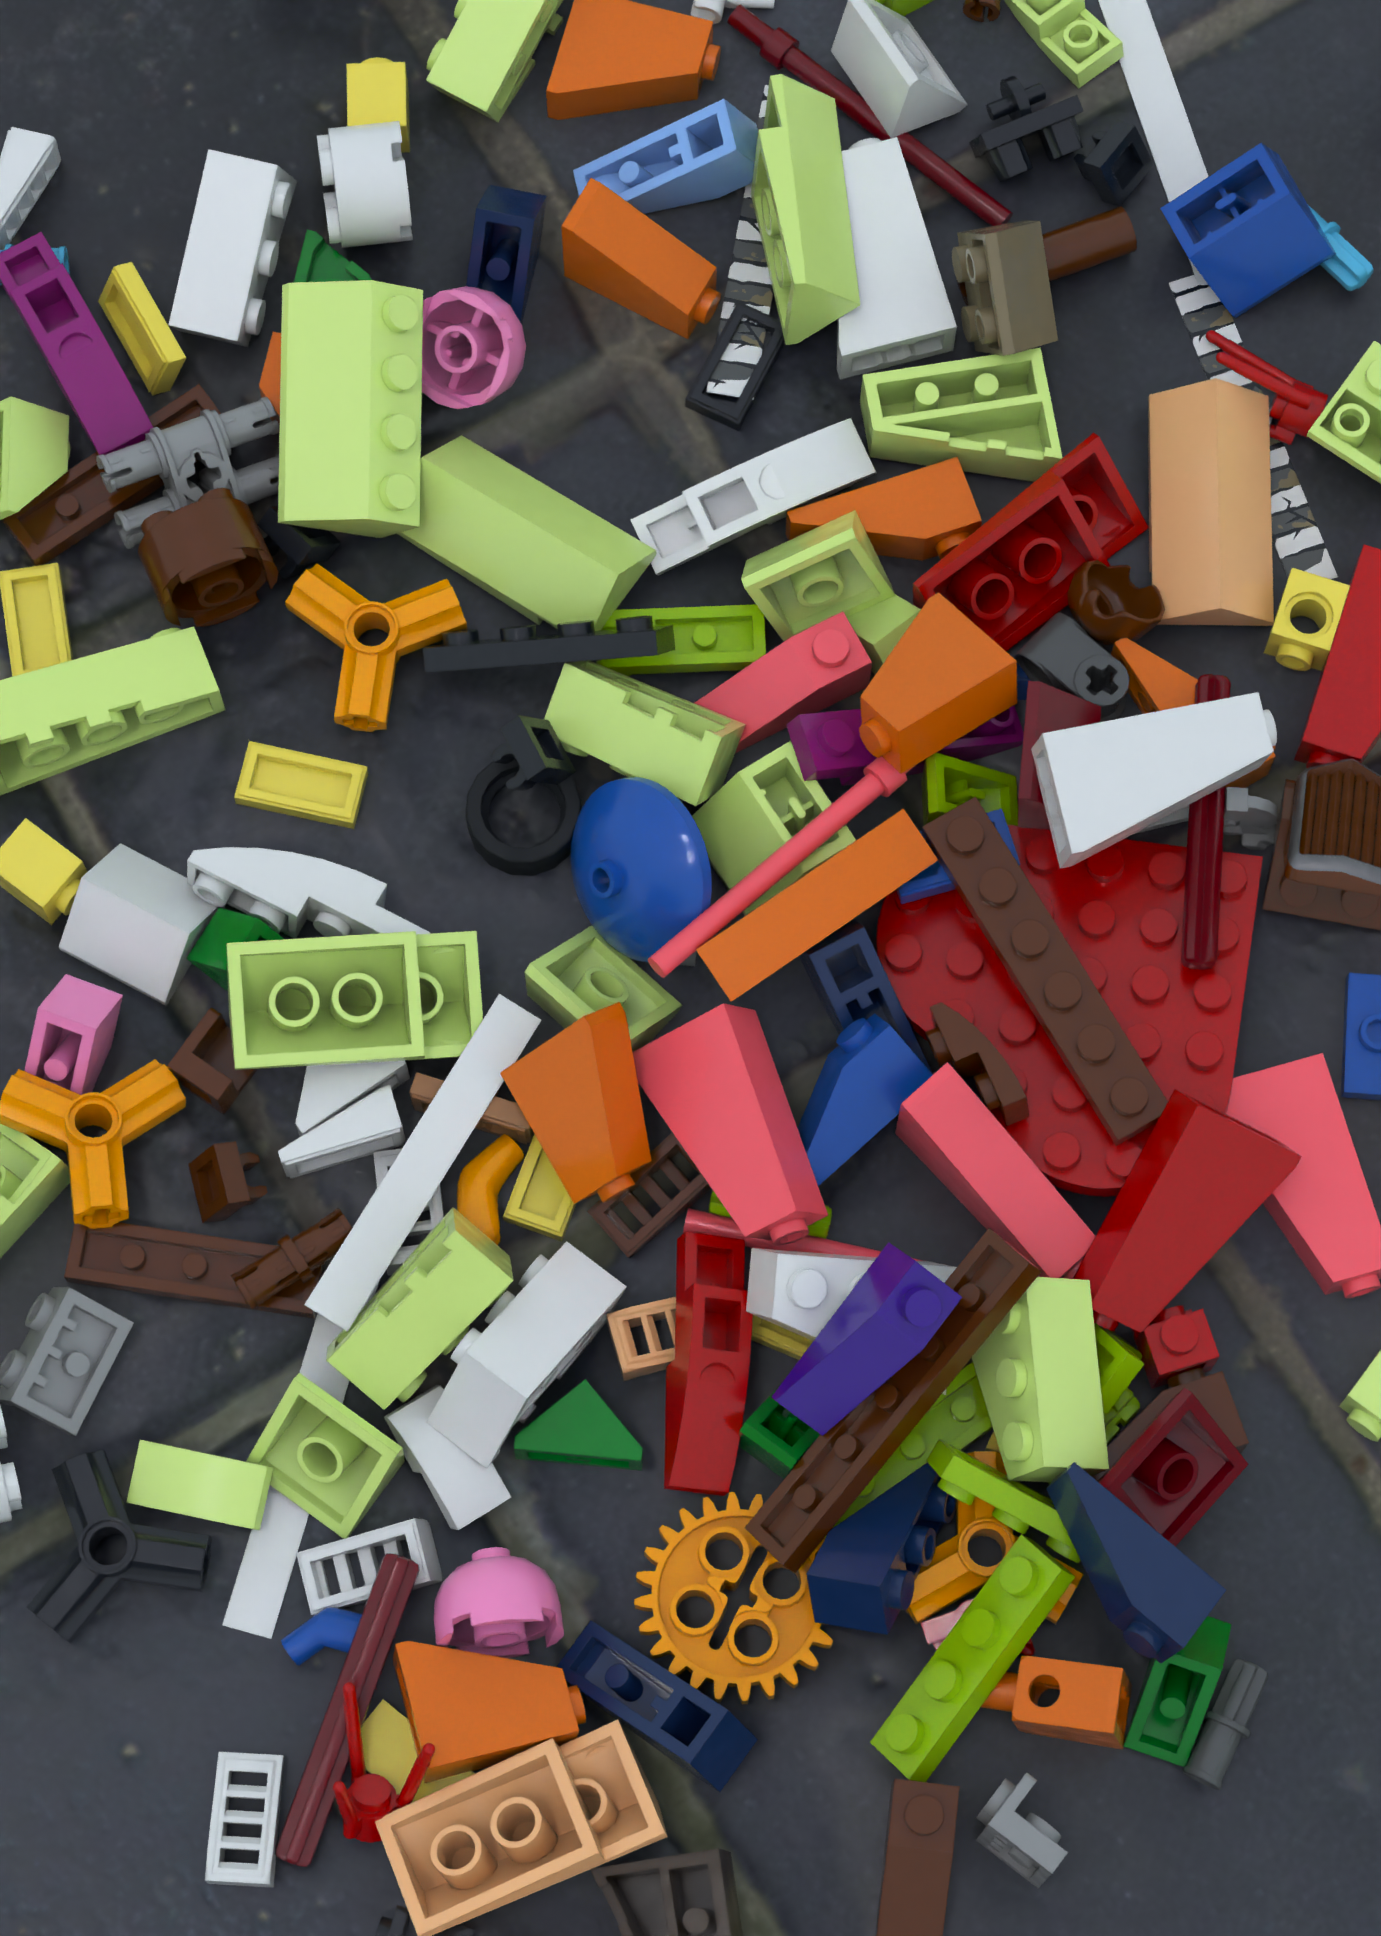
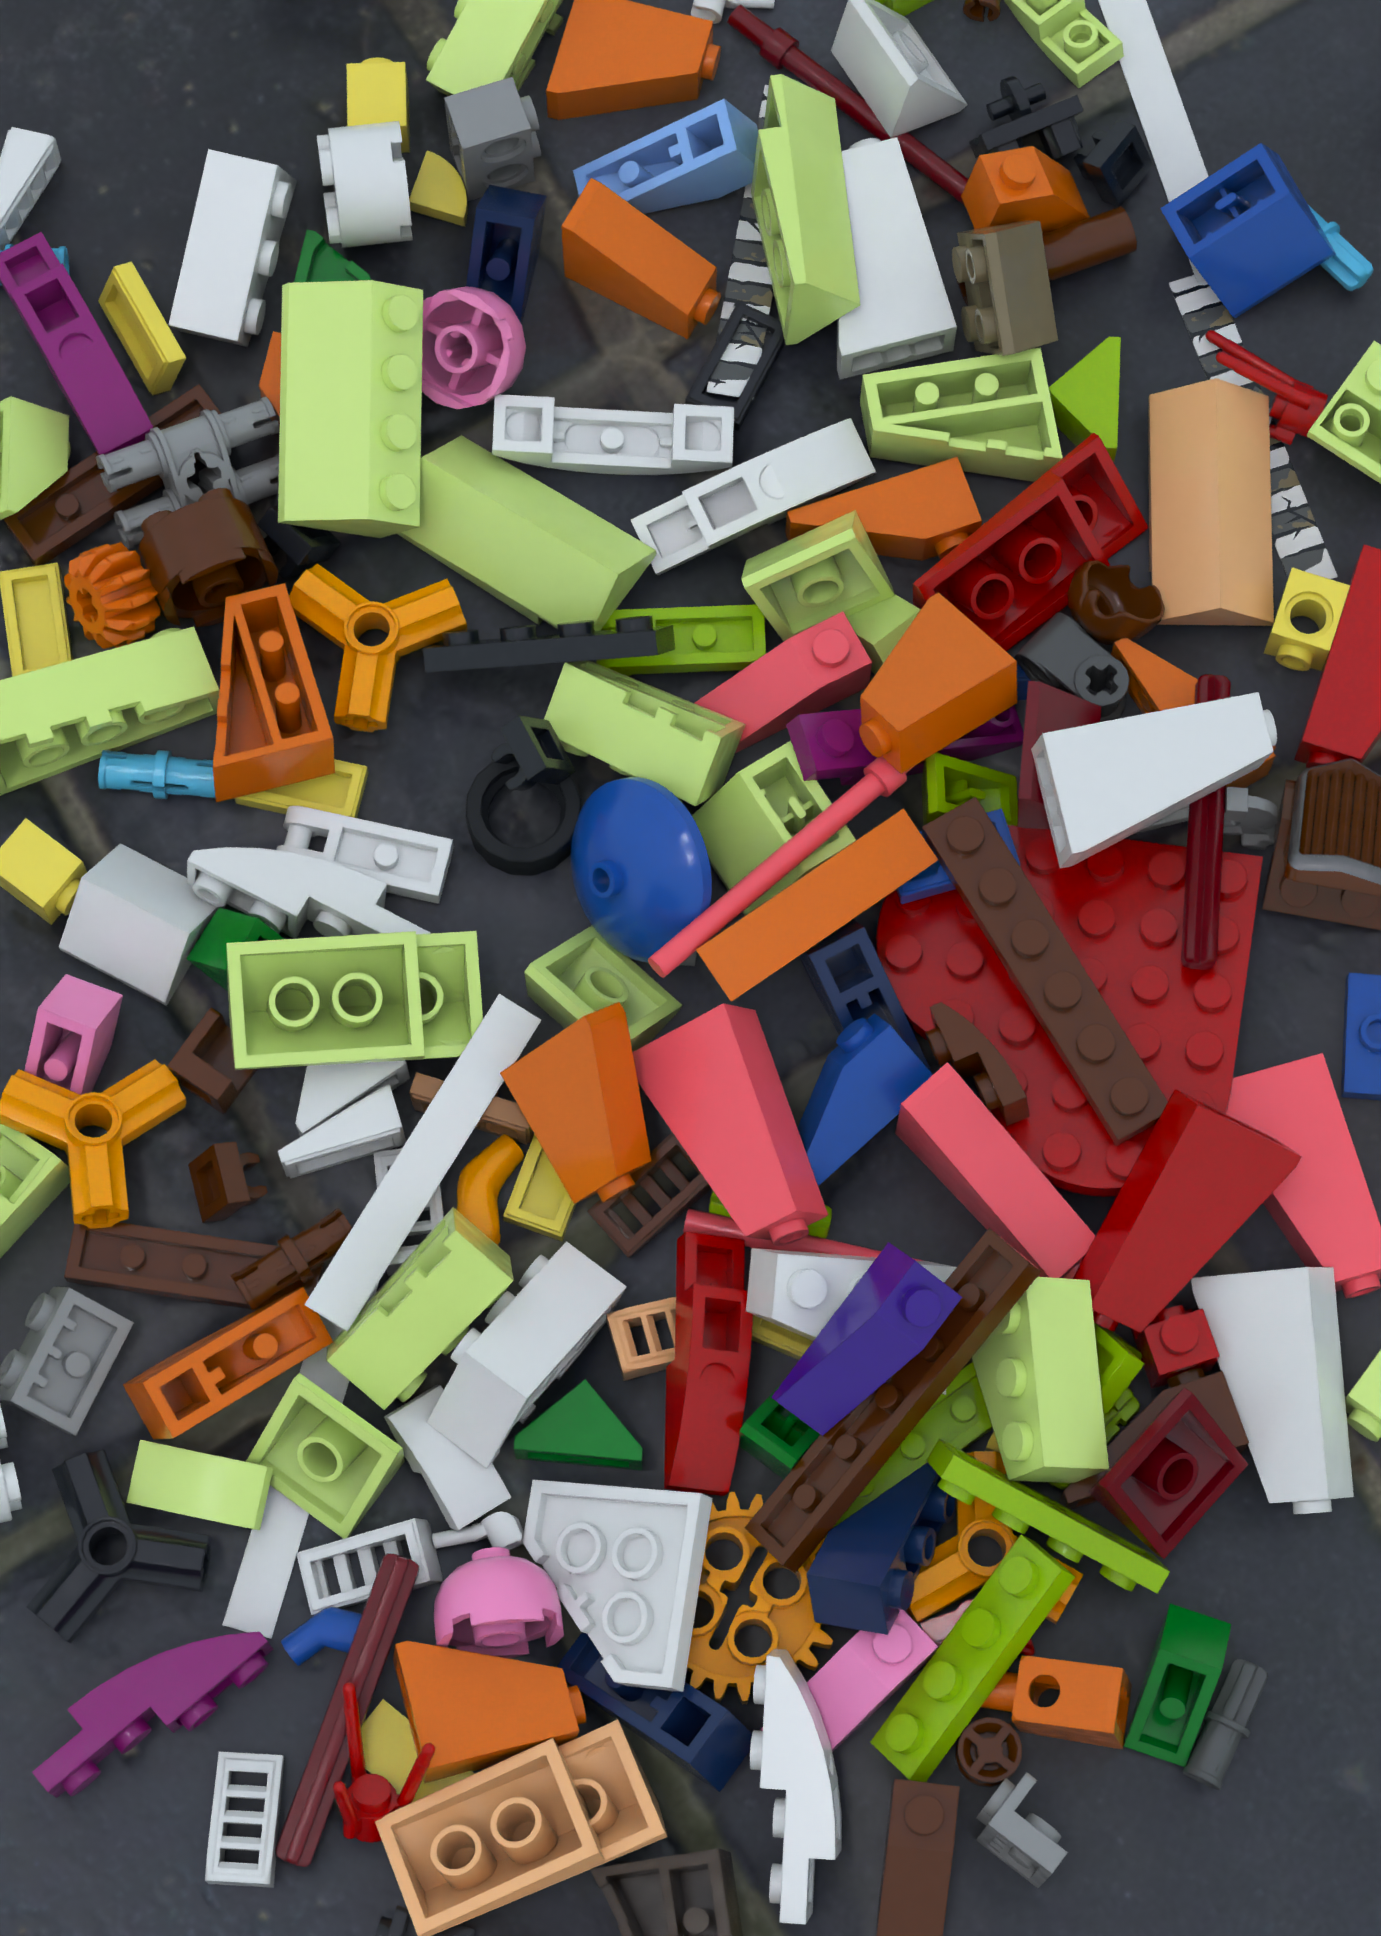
(111, 595): none -> orange gear
(156, 774): none -> medium azure pin
(172, 1685): none -> magenta slope
(226, 1365): none -> orange slope
(268, 701): none -> orange wedge
(404, 859): none -> white plate
(439, 191): none -> light yellow tile
(492, 136): none -> light grey brick
(500, 1528): none -> white hand
(612, 440): none -> white slope
(624, 1571): none -> white plate
(799, 1759): none -> white slope
(867, 1675): none -> bright pink slope
(995, 1743): none -> reddish brown wheel
(1022, 187): none -> orange slope
(1088, 396): none -> lime slope
(1136, 1572): dark blue slope -> none
(1285, 1378): none -> white slope

